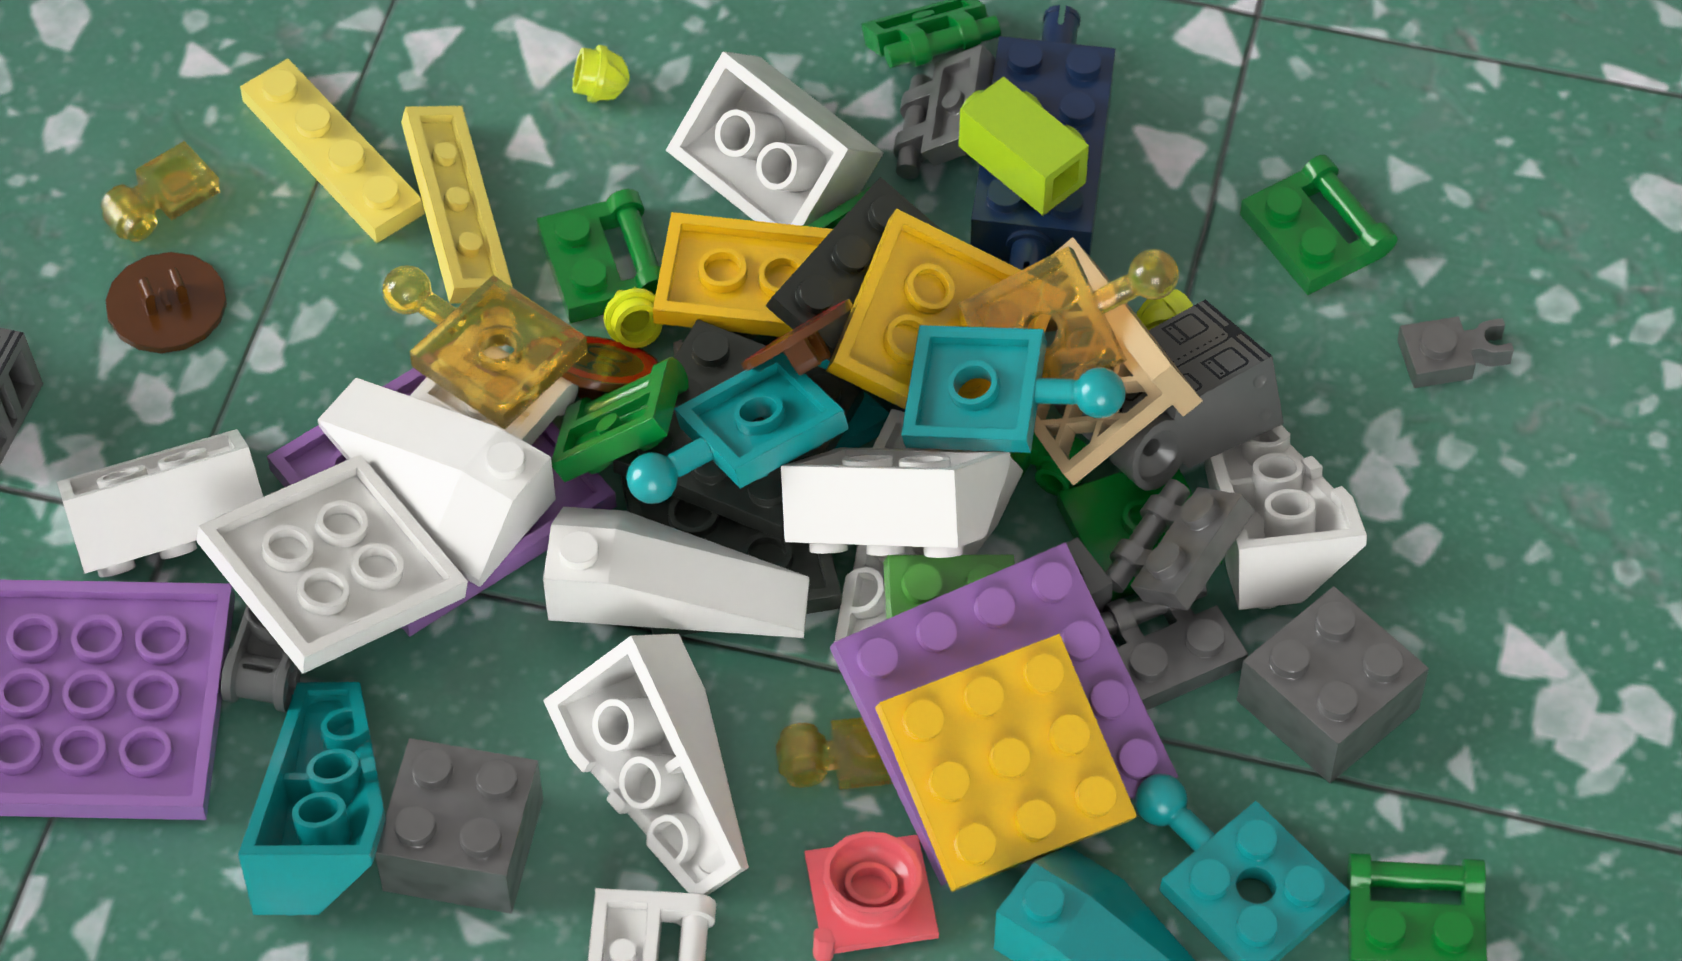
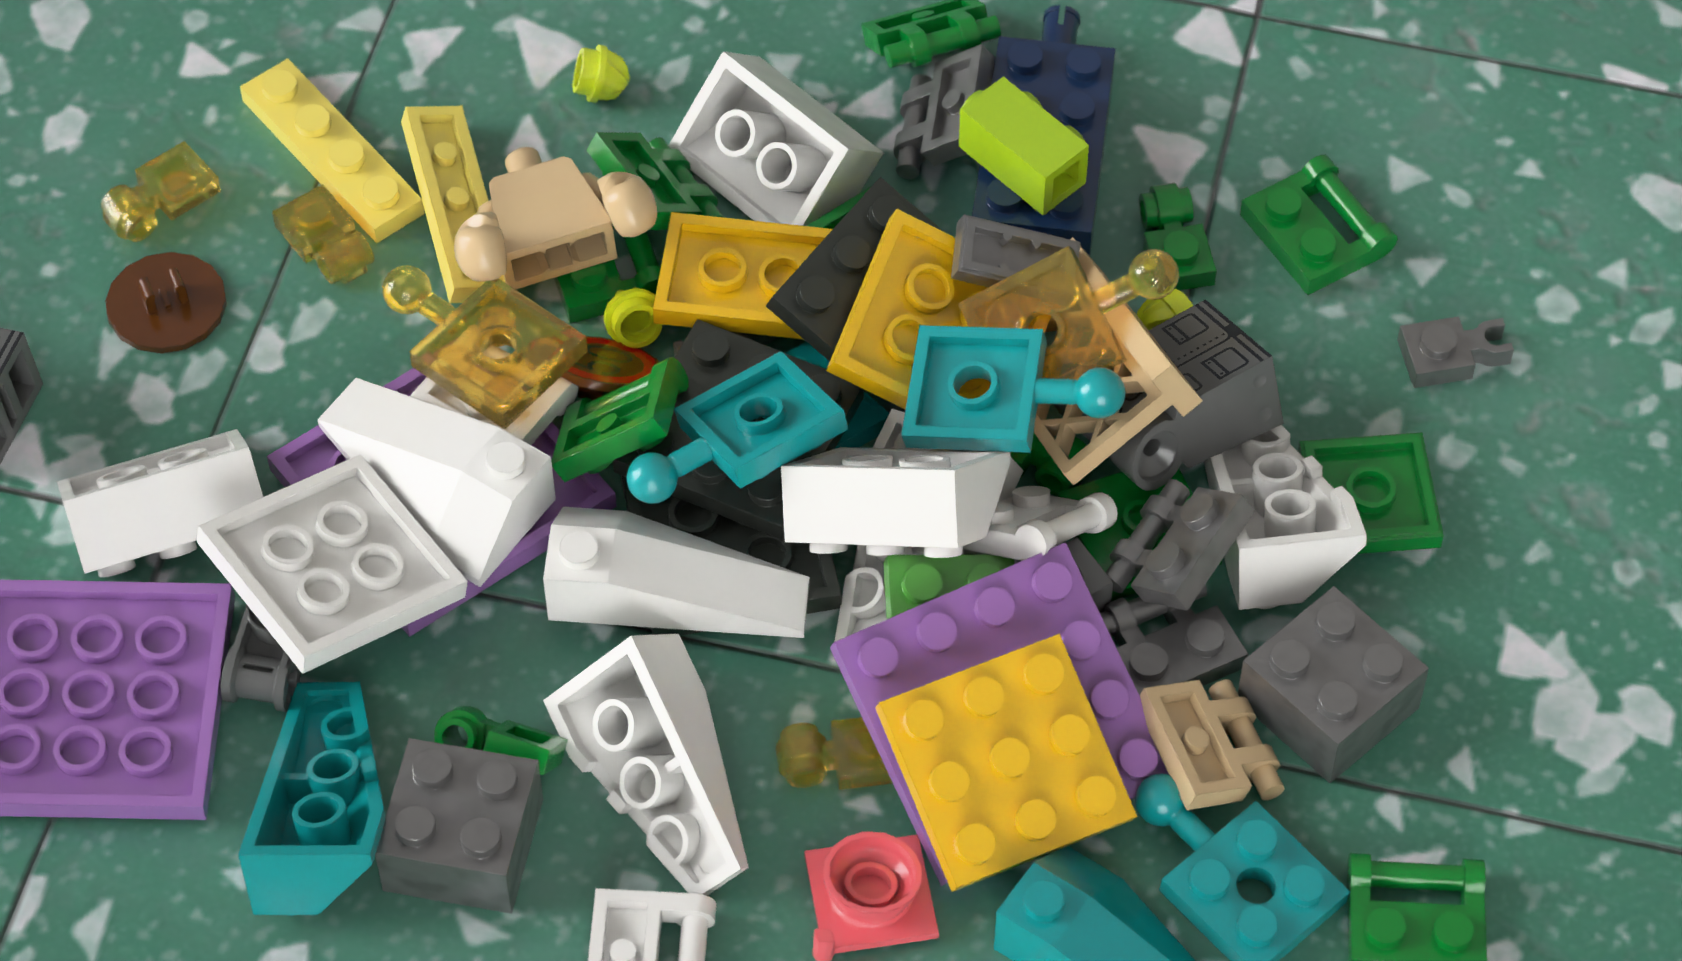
(324, 232): none -> clear yellow plate
(500, 738): none -> green plate
(550, 220): none -> tan torso
(660, 167): none -> green plate
(803, 344): reddish brown piece -> none
(994, 251): none -> flat silver plate
(1036, 522): none -> white plate
(1166, 210): none -> green plate
(1196, 748): none -> tan plate
(1389, 486): none -> green plate

